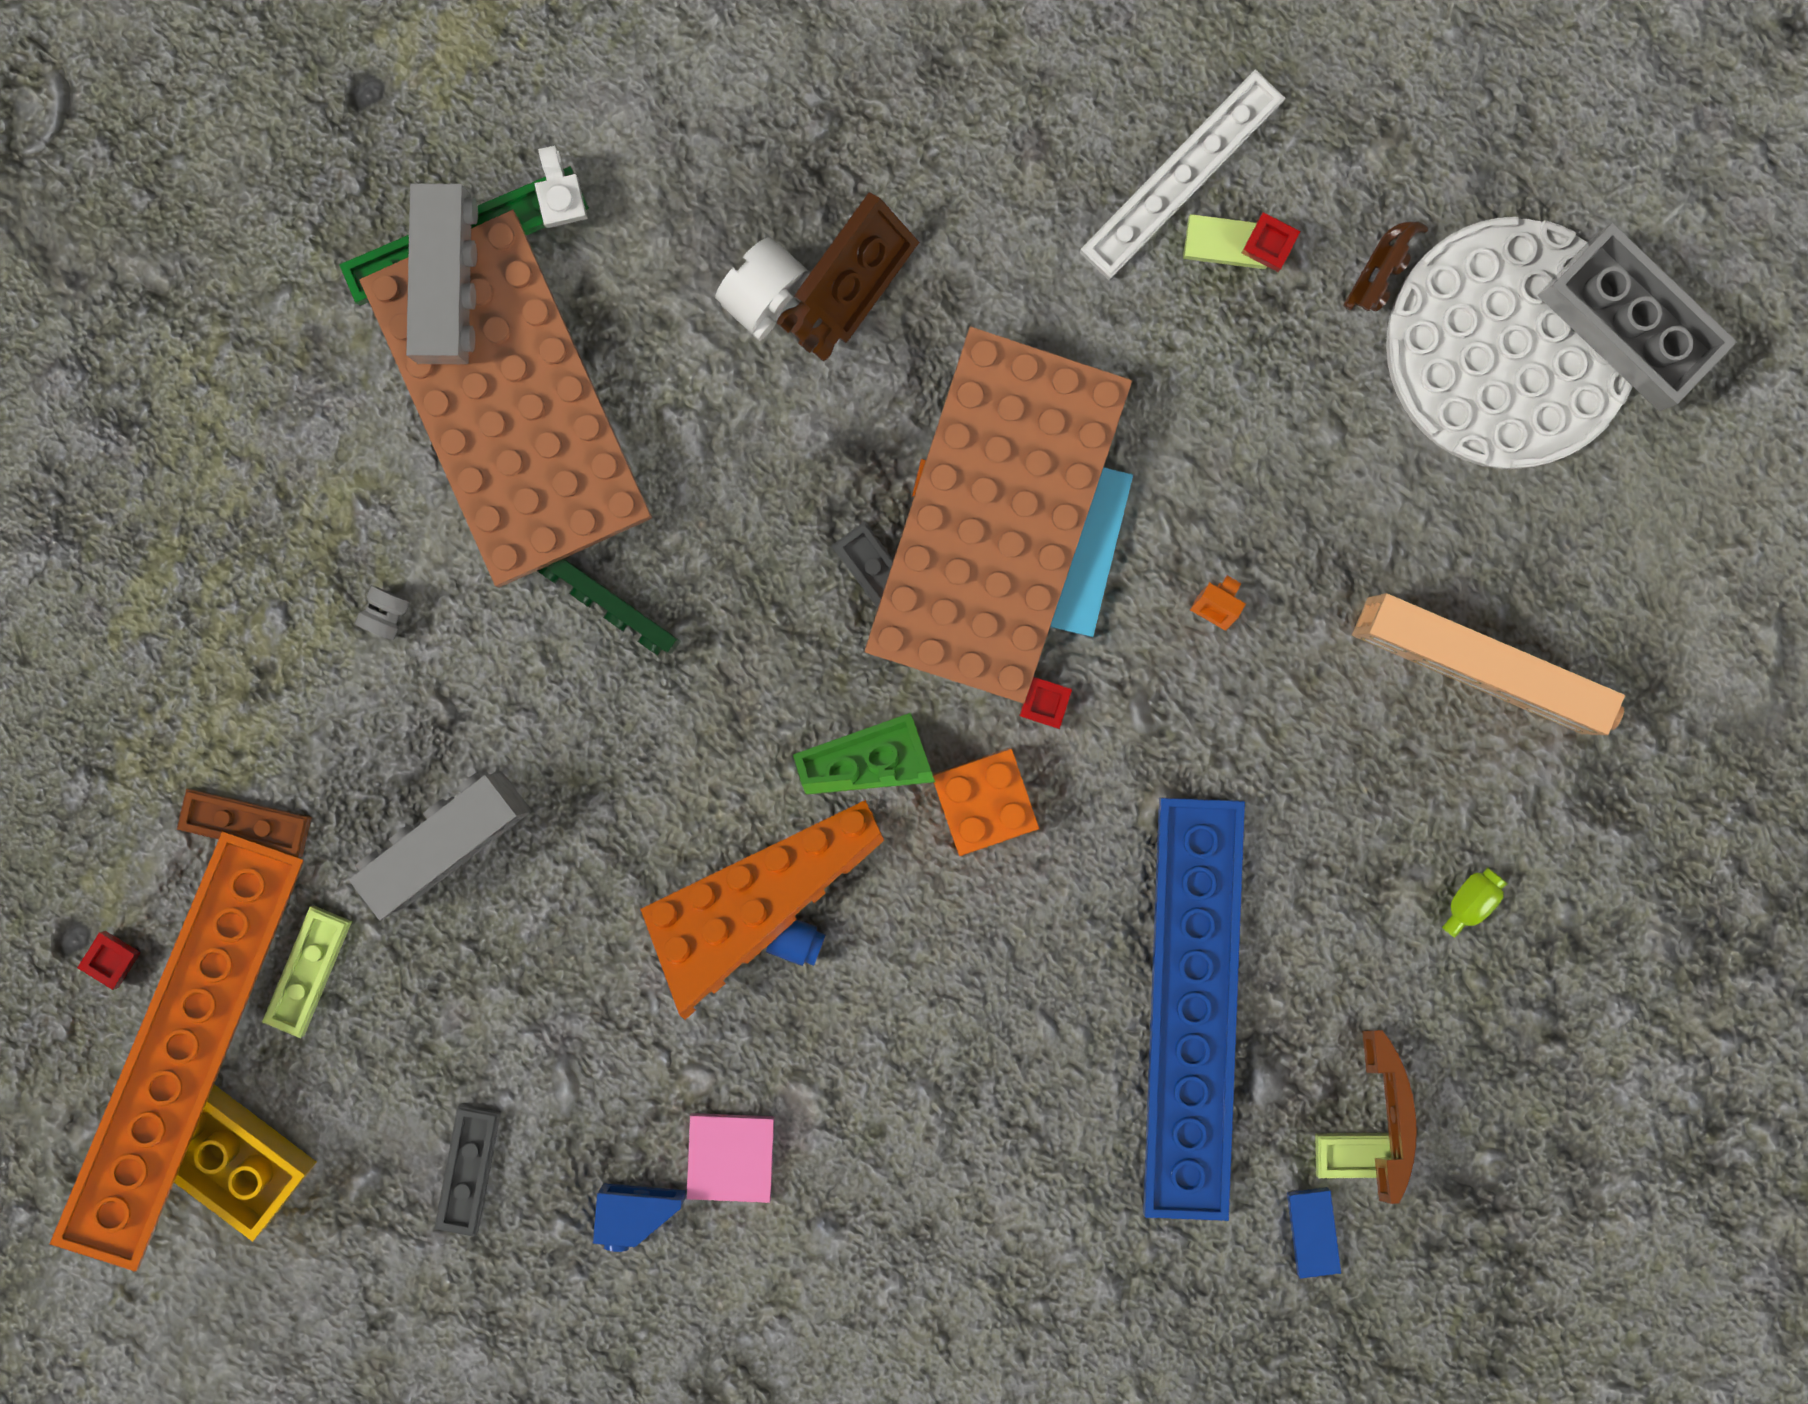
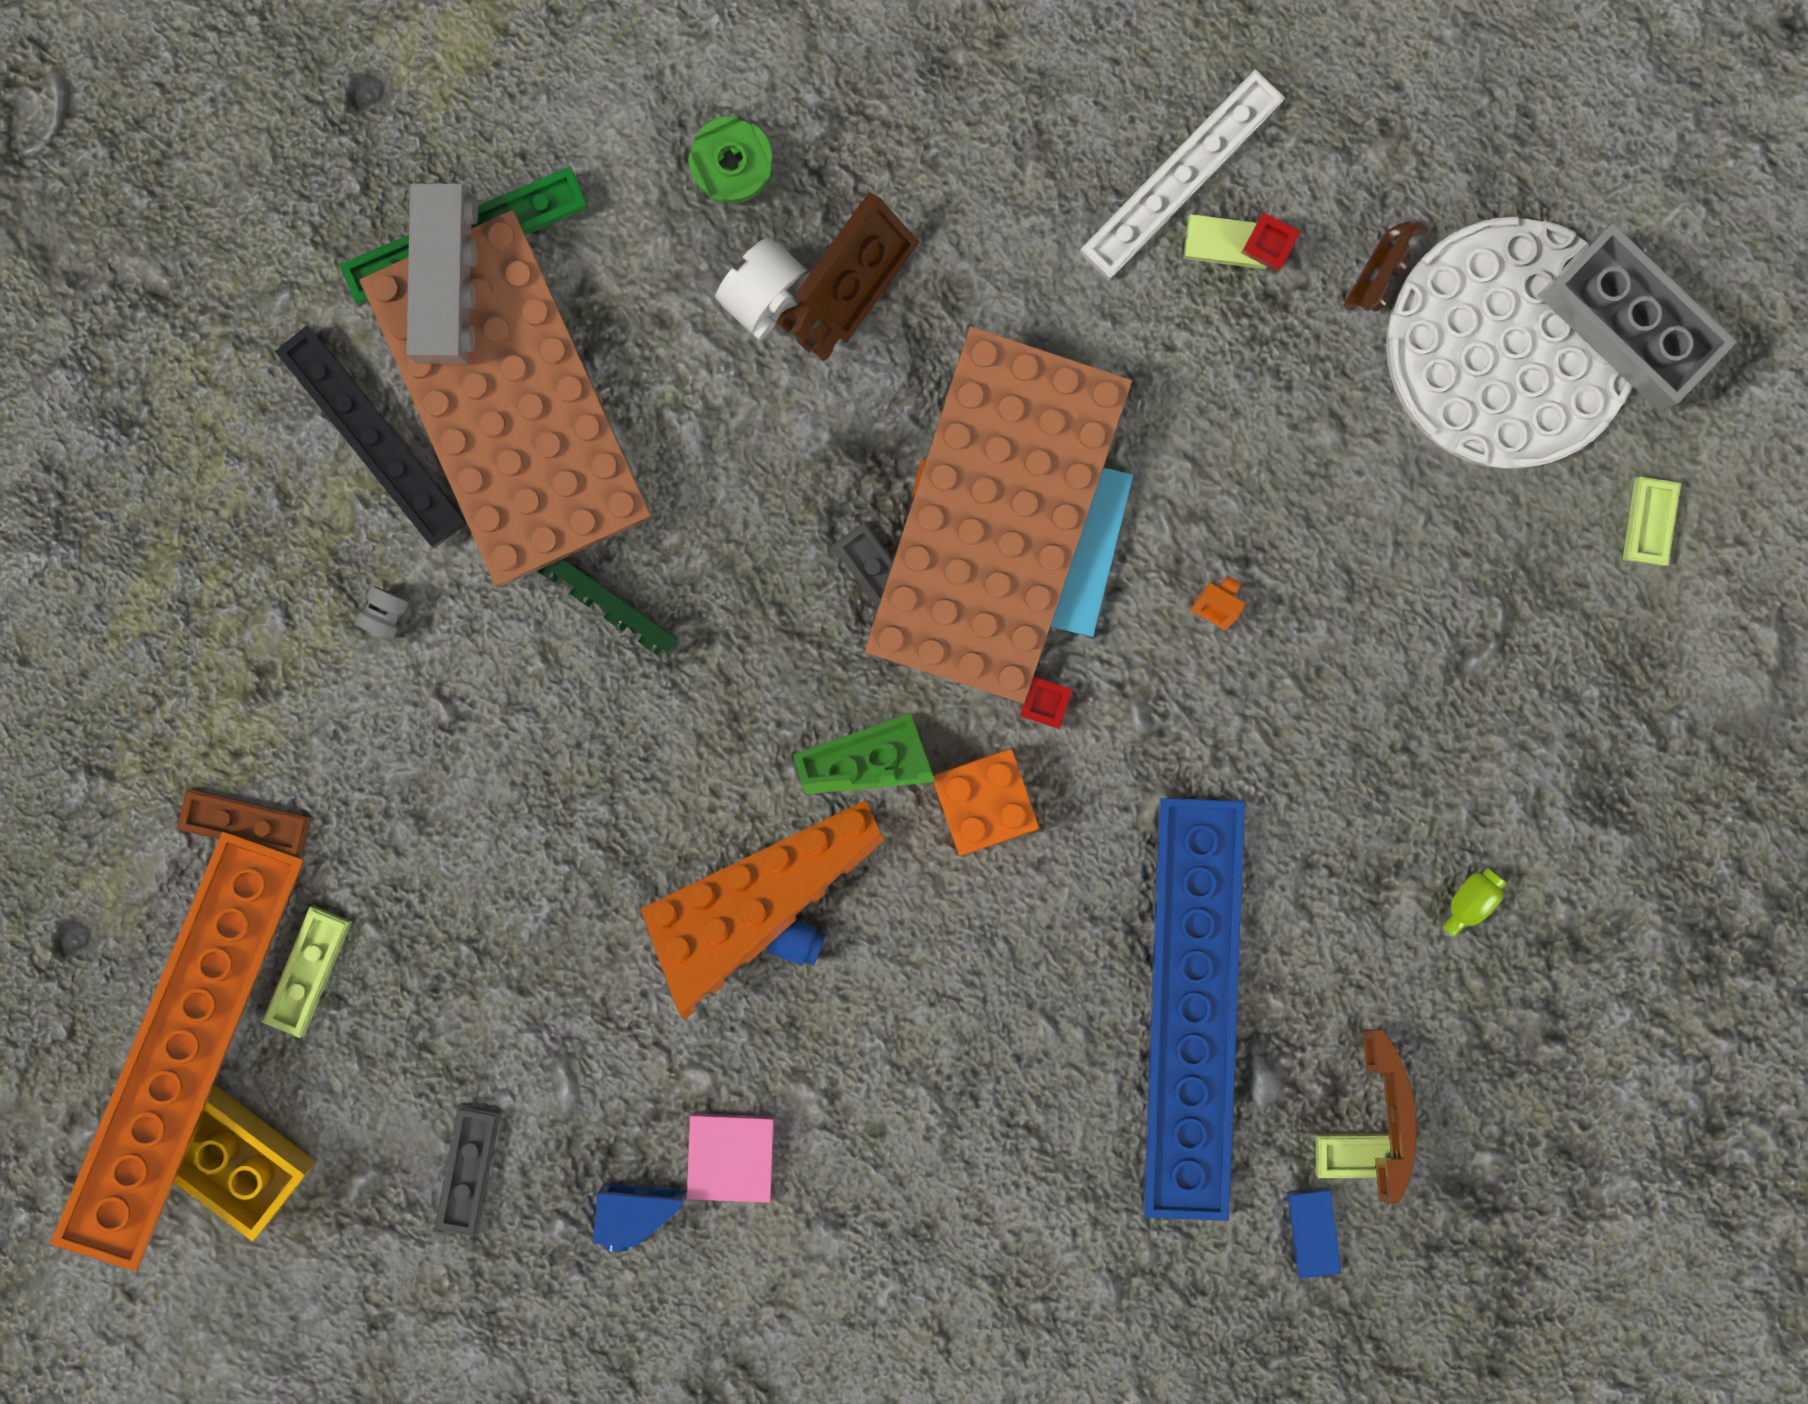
(108, 960): red plate -> none
(371, 436): none -> black plate
(439, 845): light grey brick -> none
(560, 195): white plate -> none
(741, 138): none -> bright green plate
(1489, 665): light nougat brick -> none
(1651, 521): none -> yellowish green tile

